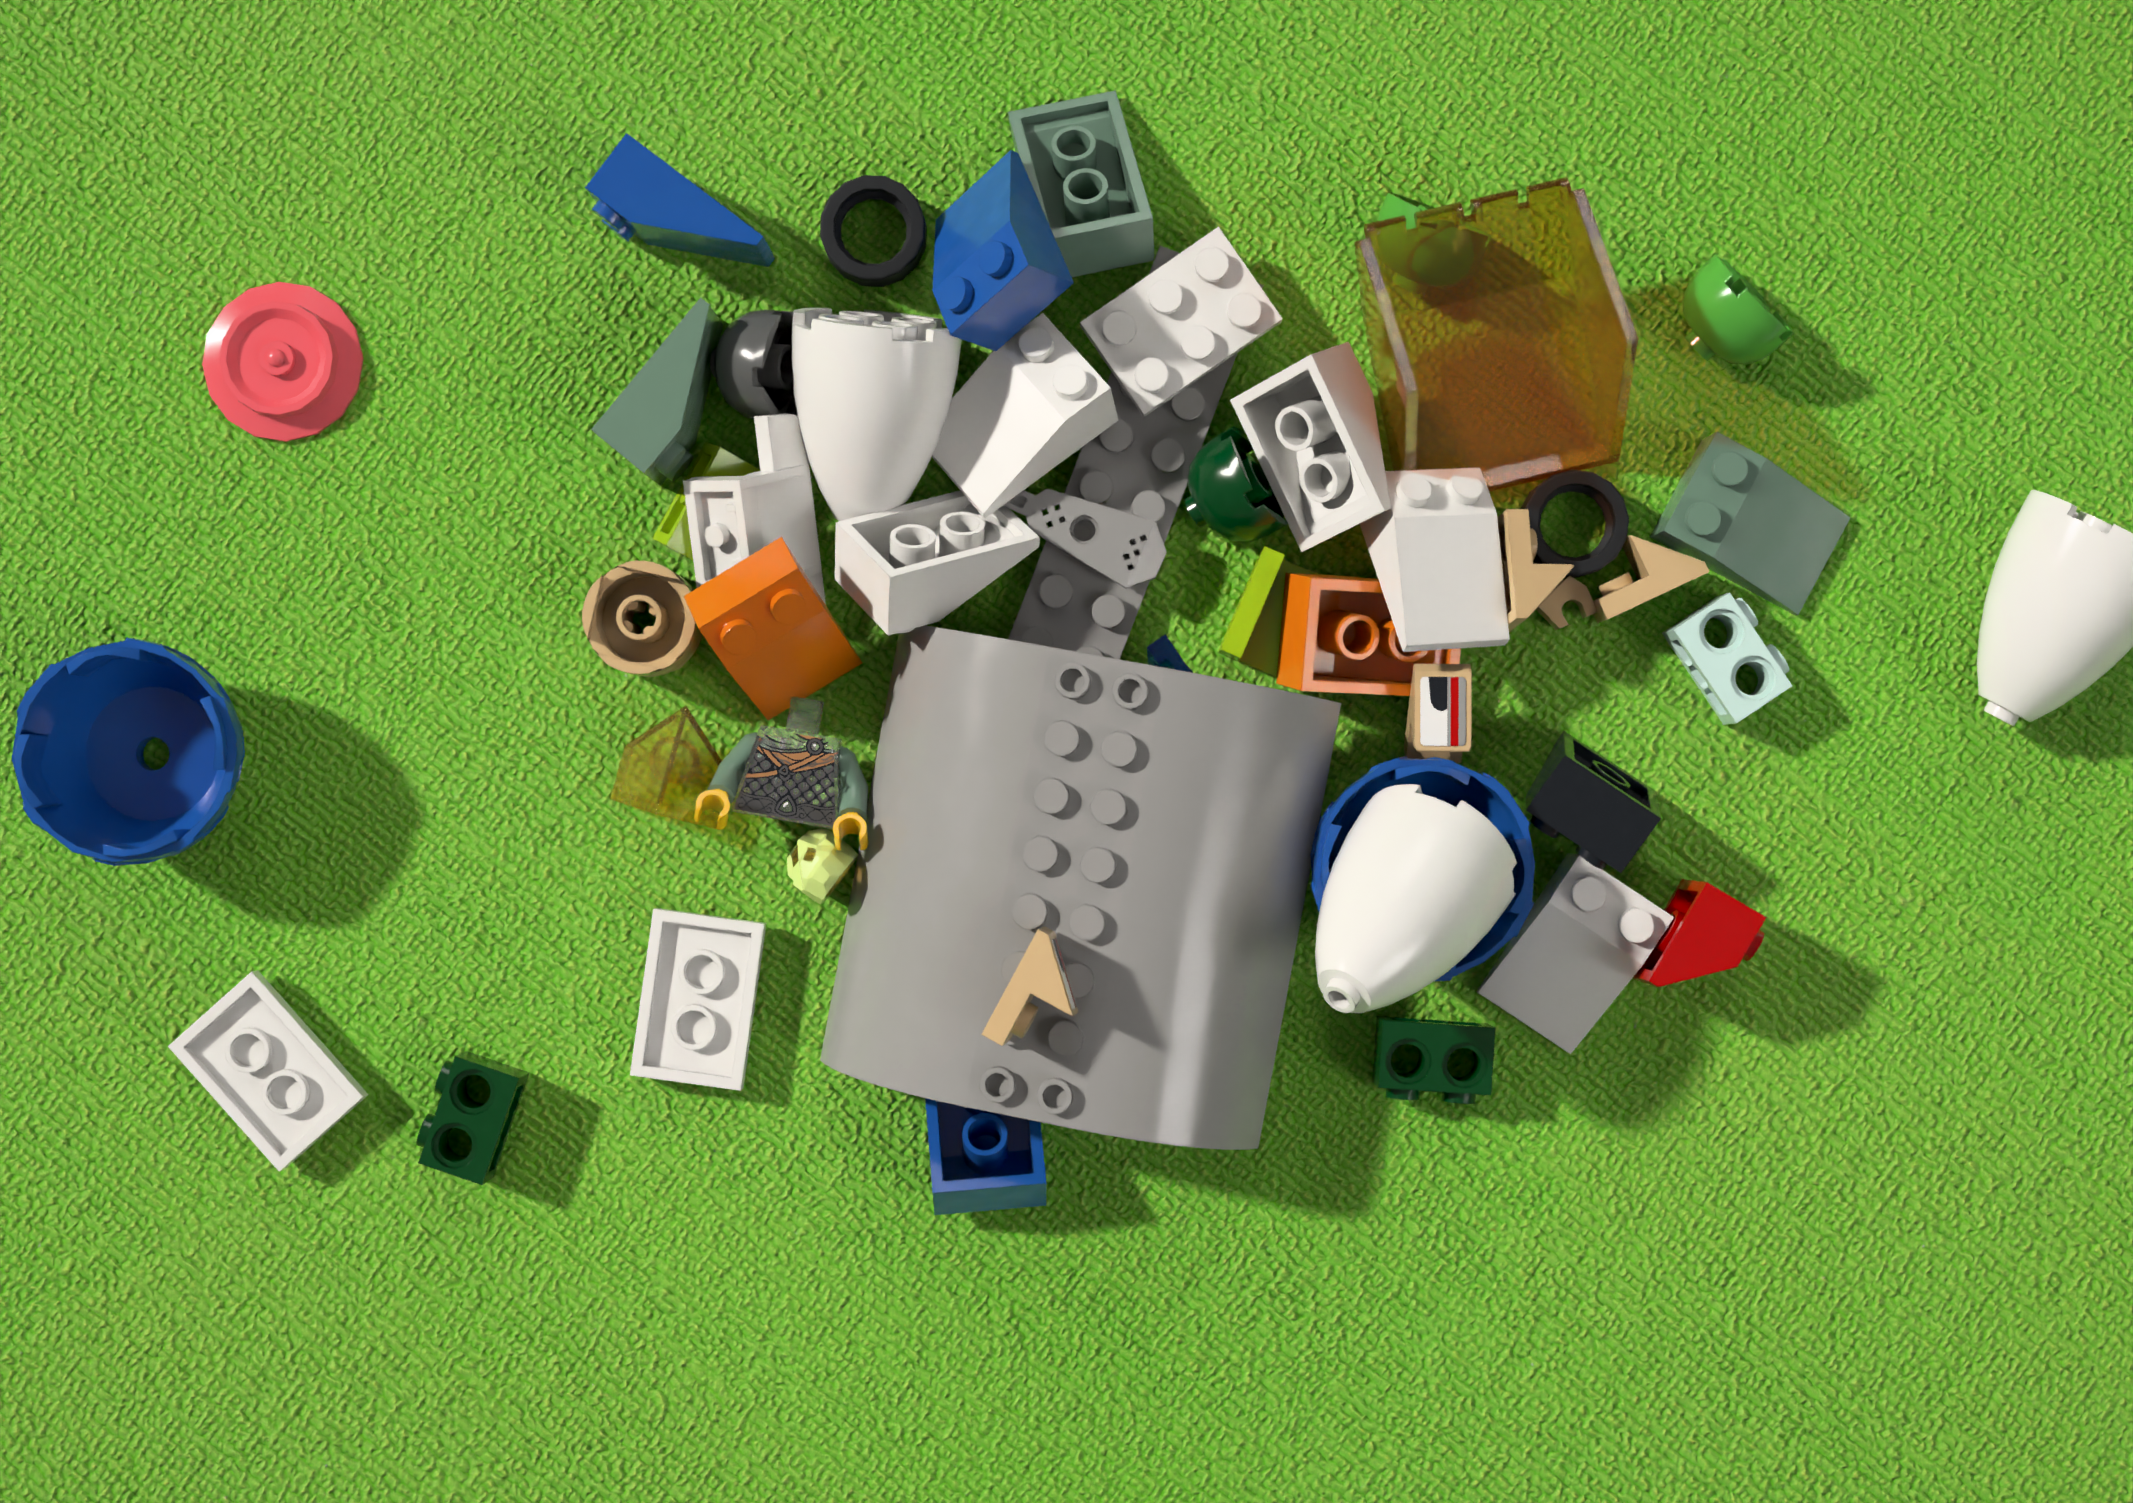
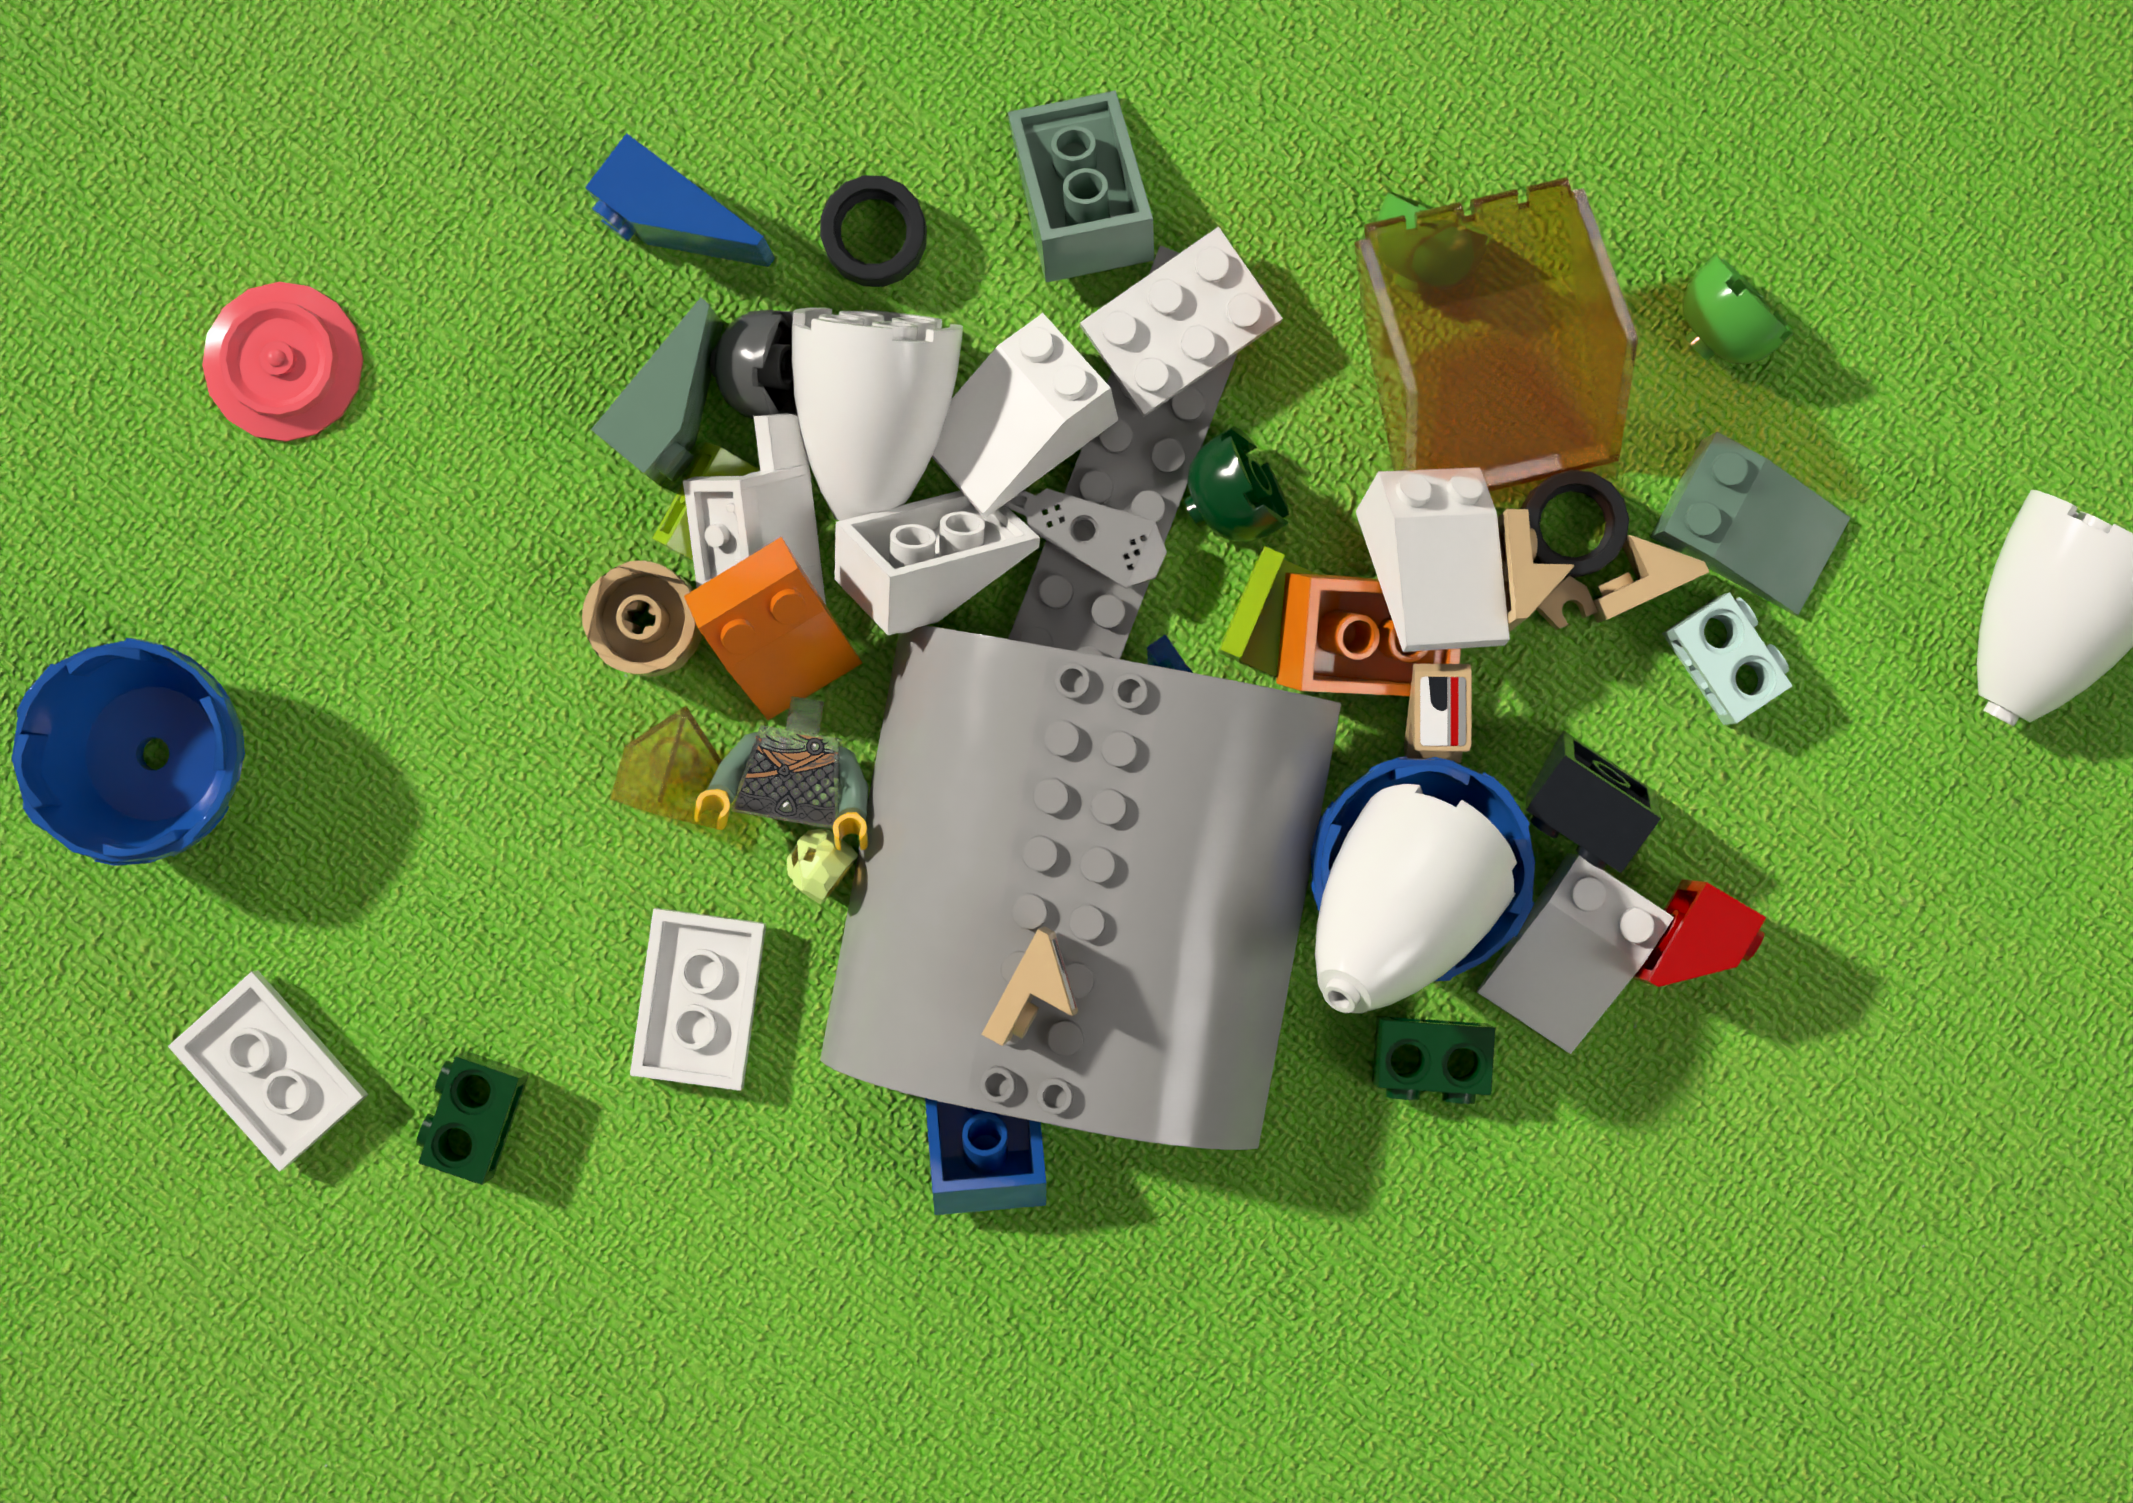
(996, 258): blue slope -> none
(1318, 444): white slope -> none

